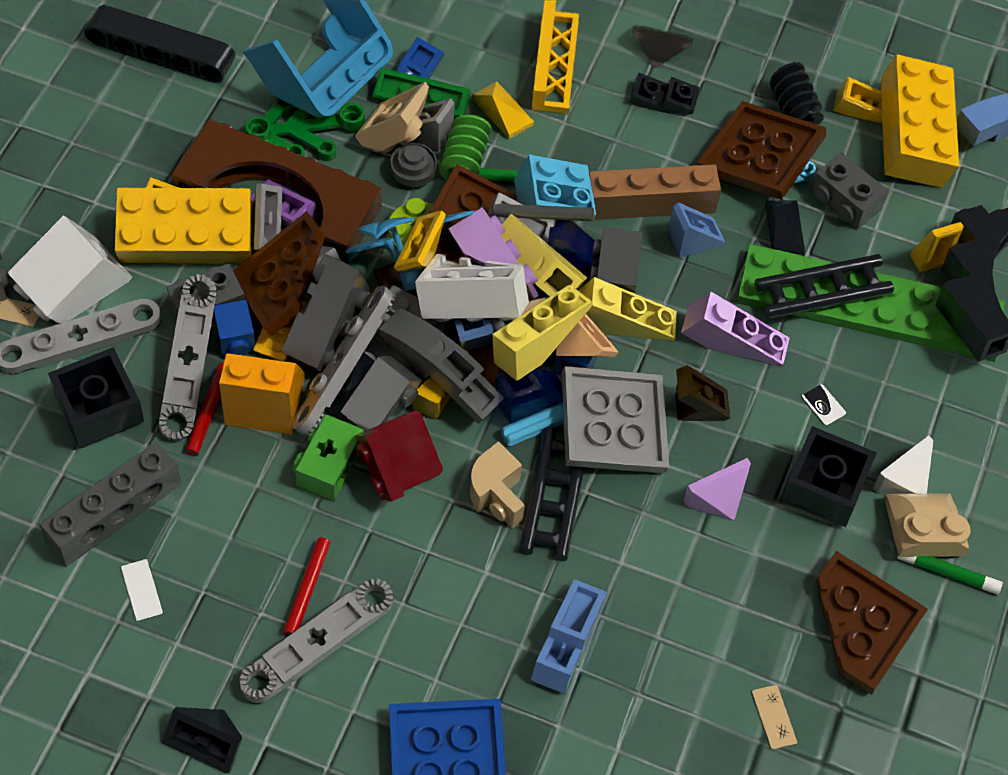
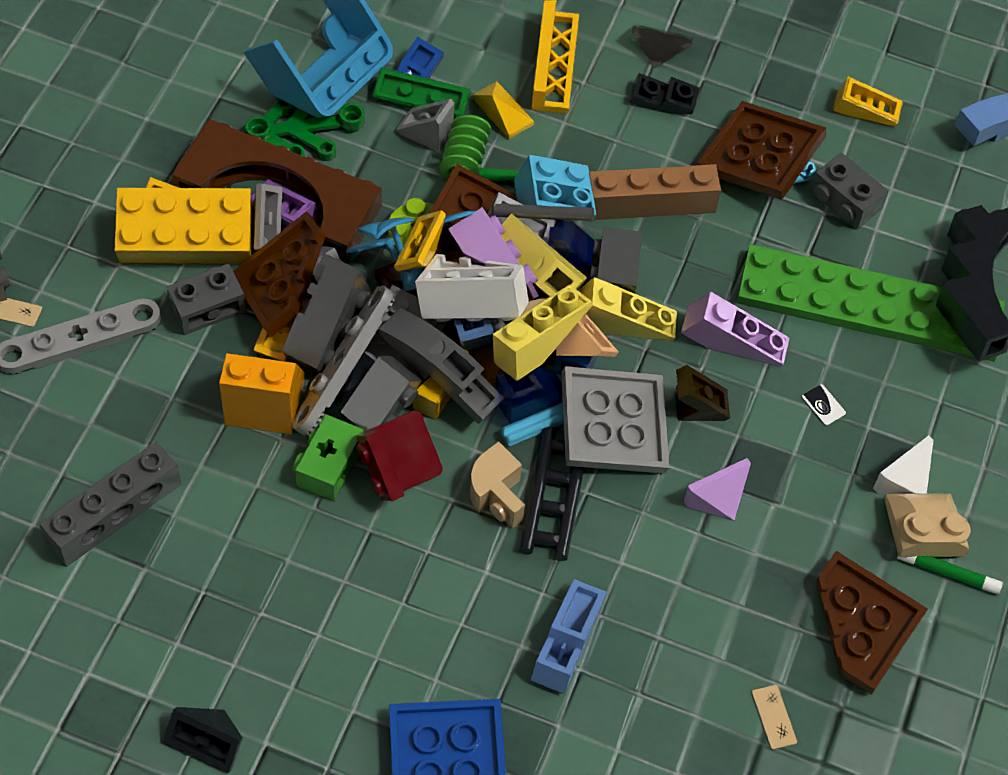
(67, 272): white slope -> none
(96, 397): black brick -> none
(141, 589): white sticker -> none
(160, 43): black beam -> none
(184, 381): light grey piece -> none
(205, 415): red bar -> none
(234, 328): blue brick -> none
(296, 656): light grey piece -> none
(307, 586): red bar -> none
(394, 120): tan slope -> none
(413, 164): dark grey plate -> none
(693, 231): medium blue slope -> none
(785, 226): black slope -> none
(796, 93): black piece -> none
(814, 301): black bar -> none
(828, 476): black brick -> none
(919, 121): yellow brick -> none
(934, 247): yellow slope -> none

